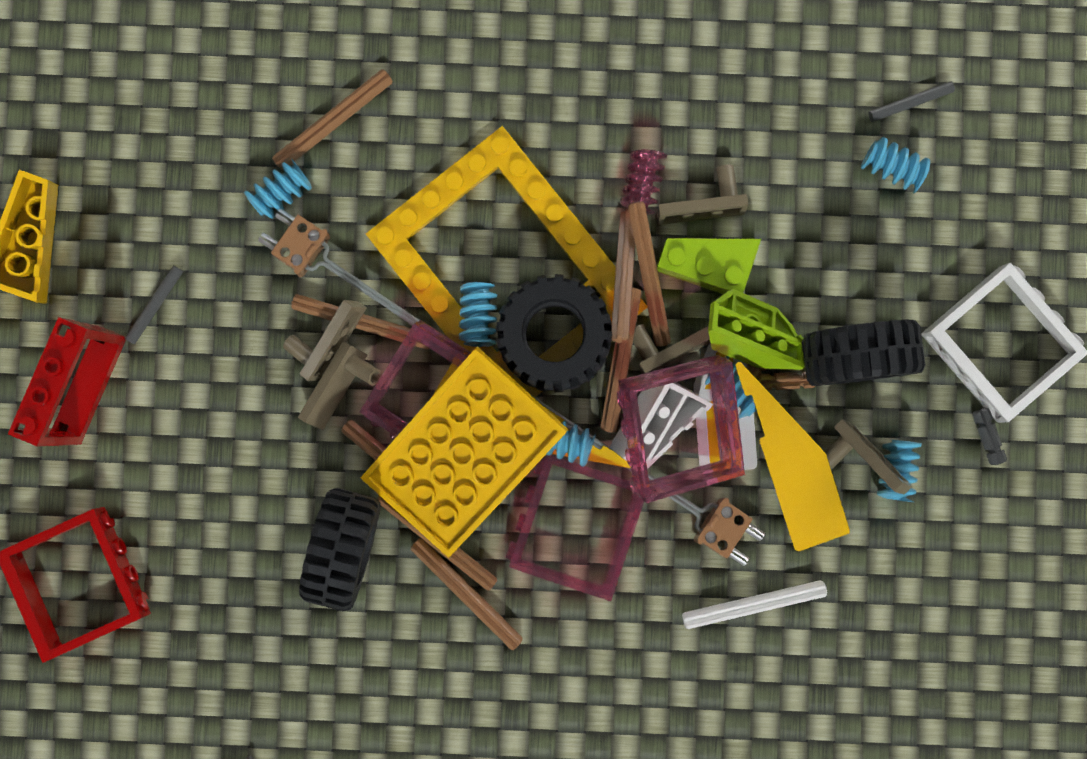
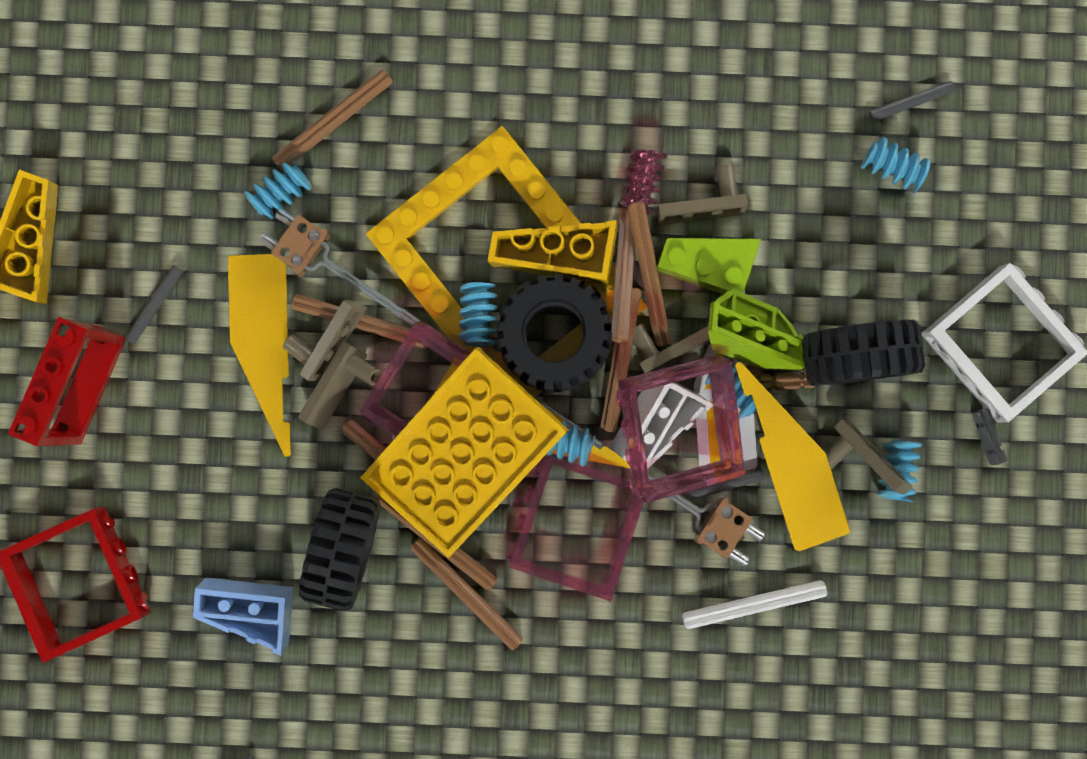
(247, 609): none -> light blue wedge
(259, 331): none -> yellow sticker
(572, 251): none -> yellow wedge
(748, 478): none -> dark grey bar

